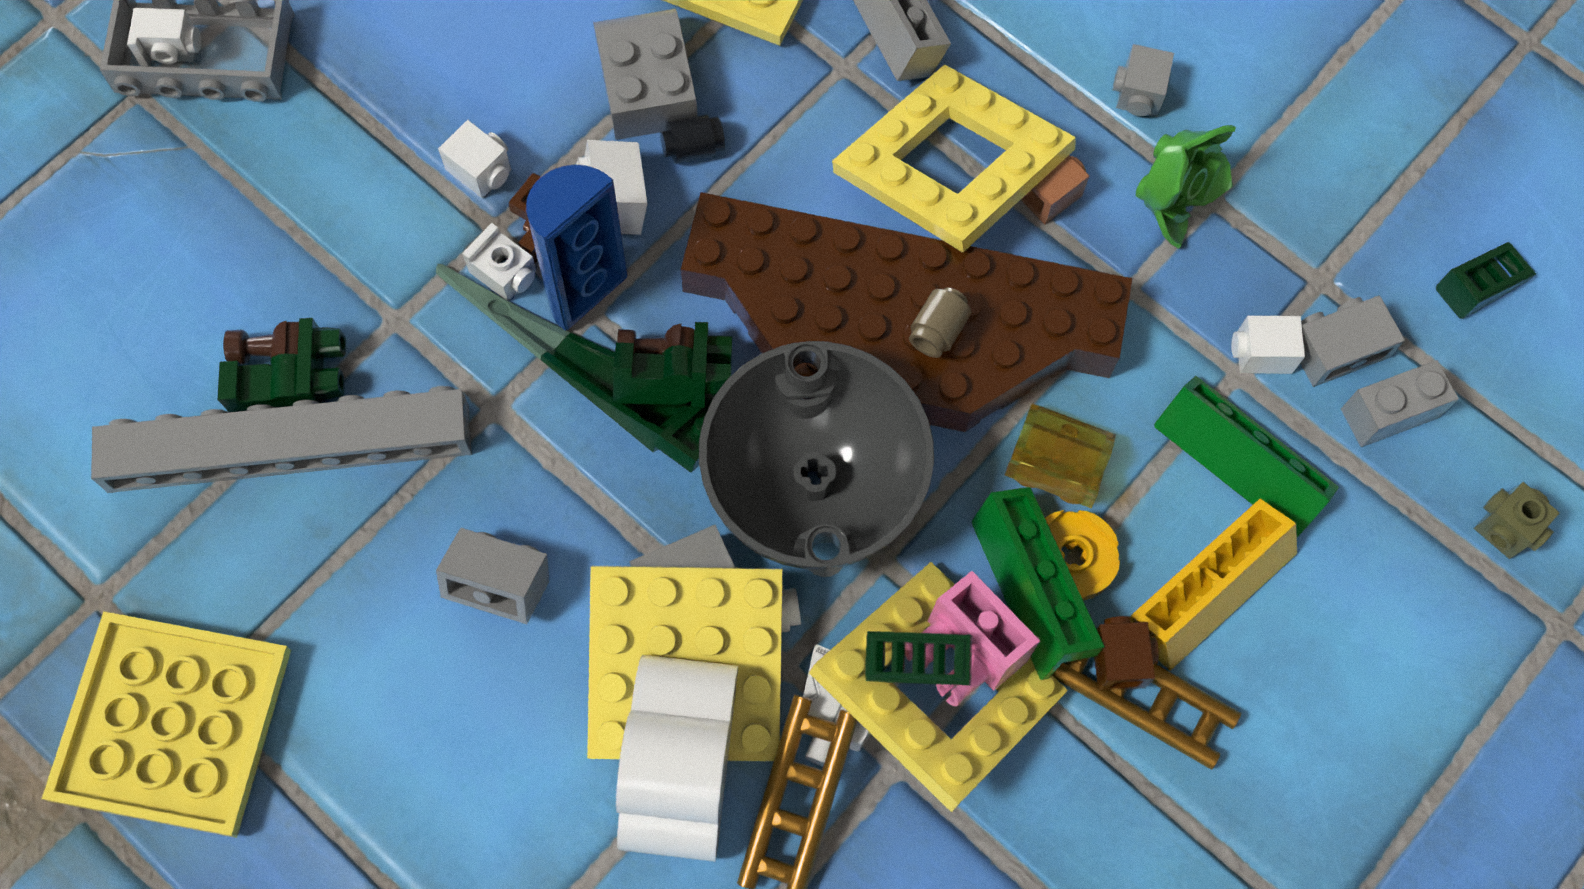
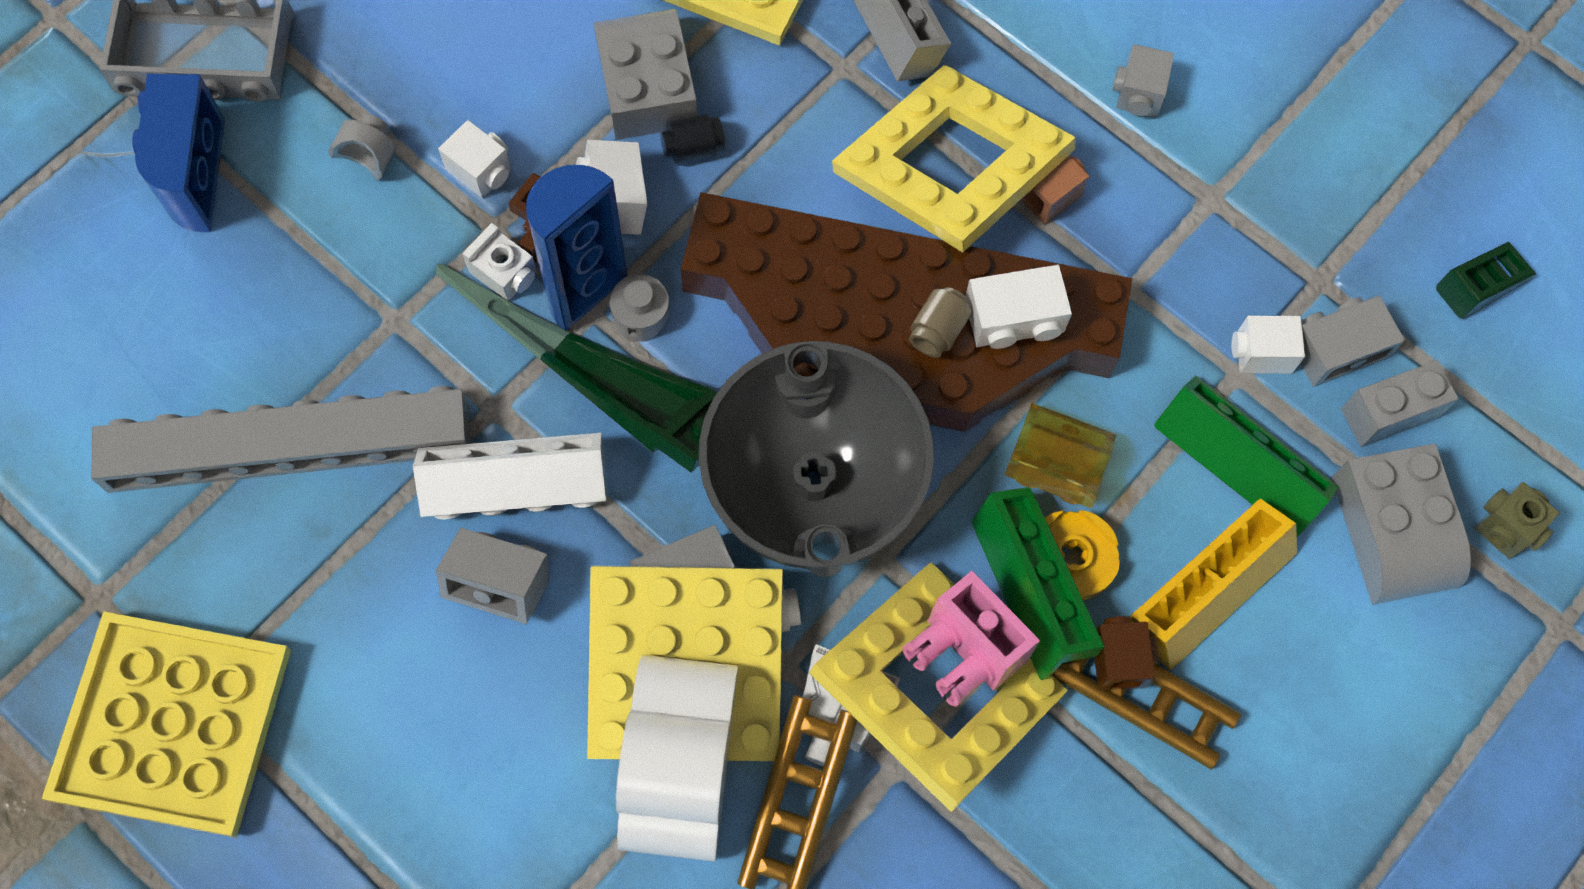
(163, 36): white brick -> none
(180, 146): none -> blue brick
(294, 368): dark green hips -> none
(364, 143): none -> light grey piece
(510, 475): none -> white brick
(639, 307): none -> light grey piece
(670, 368): dark green hips -> none
(876, 658): dark green slope -> none
(1018, 306): none -> white brick
(1185, 173): bright green brick -> none
(1403, 523): none -> light grey brick

